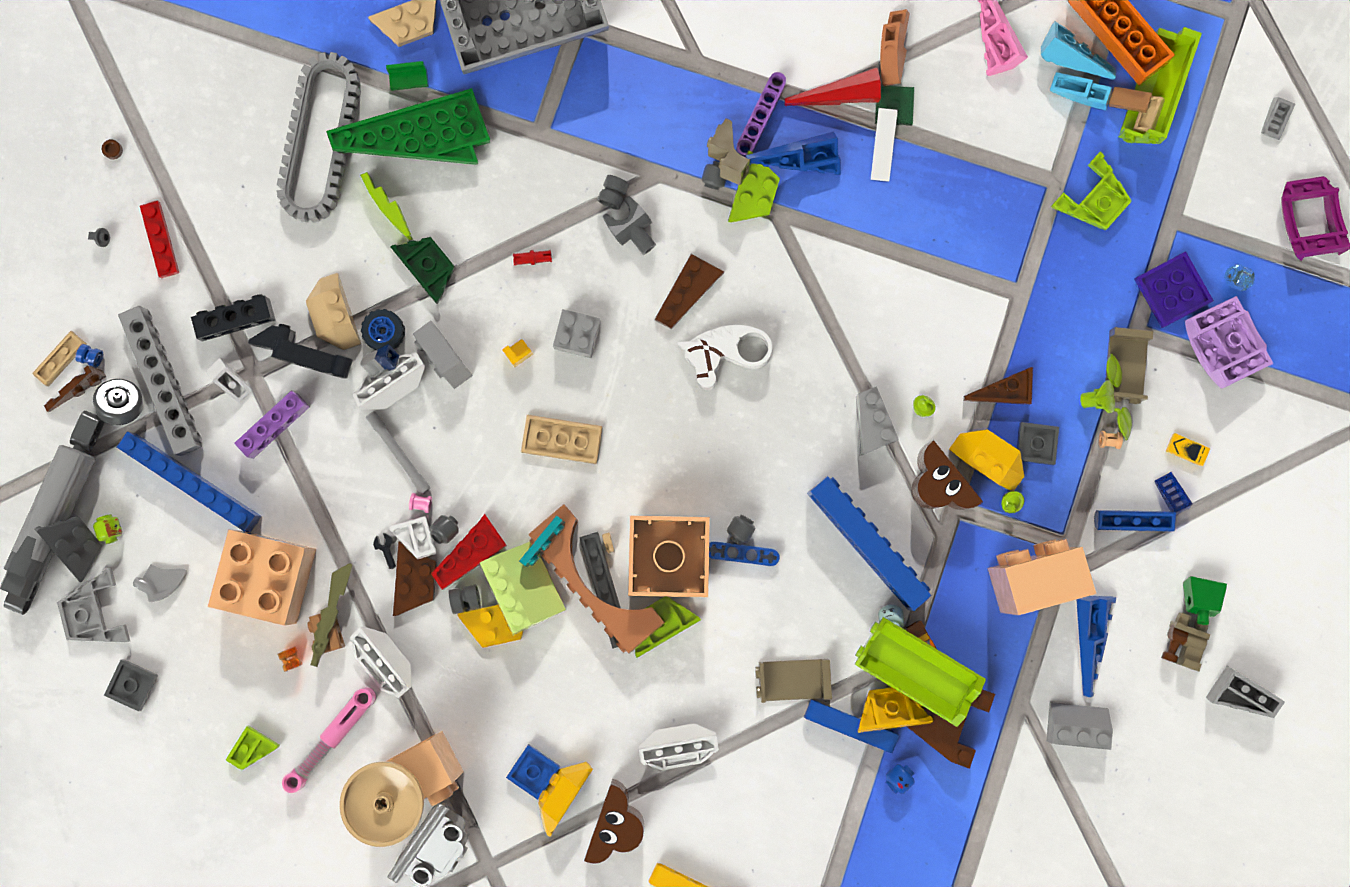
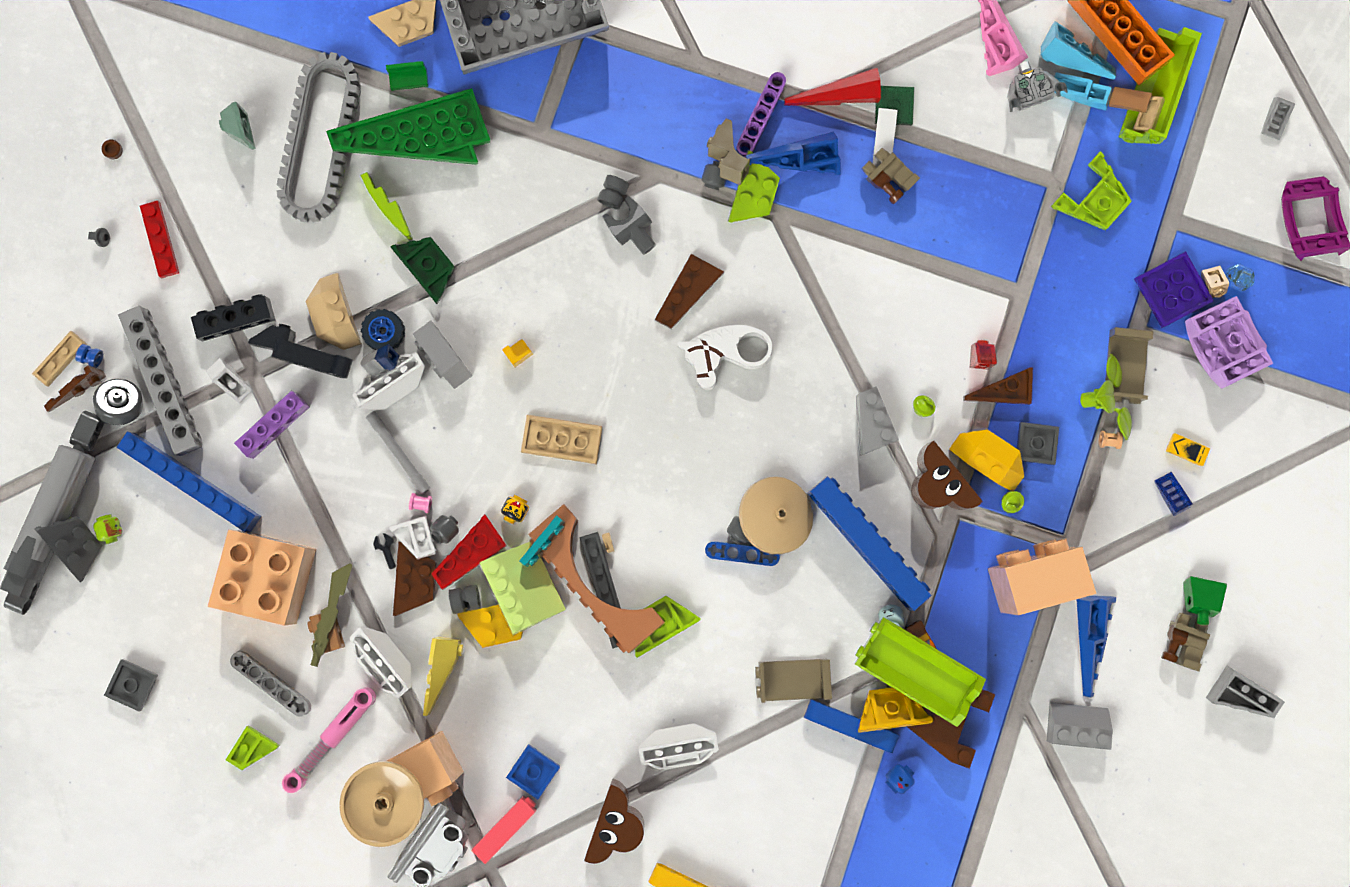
(83, 615): light grey wing -> none
(159, 582): light grey arm -> none
(237, 125): none -> sand green slope
(261, 680): none -> light grey beam
(292, 663): clear orange wheel -> none
(443, 658): none -> light yellow wedge
(504, 829): none -> coral brick
(514, 509): none -> head
(532, 257): red pin -> none
(560, 794): yellow wedge -> none
(576, 333): light grey brick -> none
(669, 556): light nougat brick -> none
(761, 517): none -> tan dish
(890, 169): none -> dark tan hips
(892, 47): nougat slope -> none
(982, 355): none -> clear red slope
(1033, 87): none -> light grey torso
(1135, 520): blue brick -> none
(1215, 281): none -> tan bracket

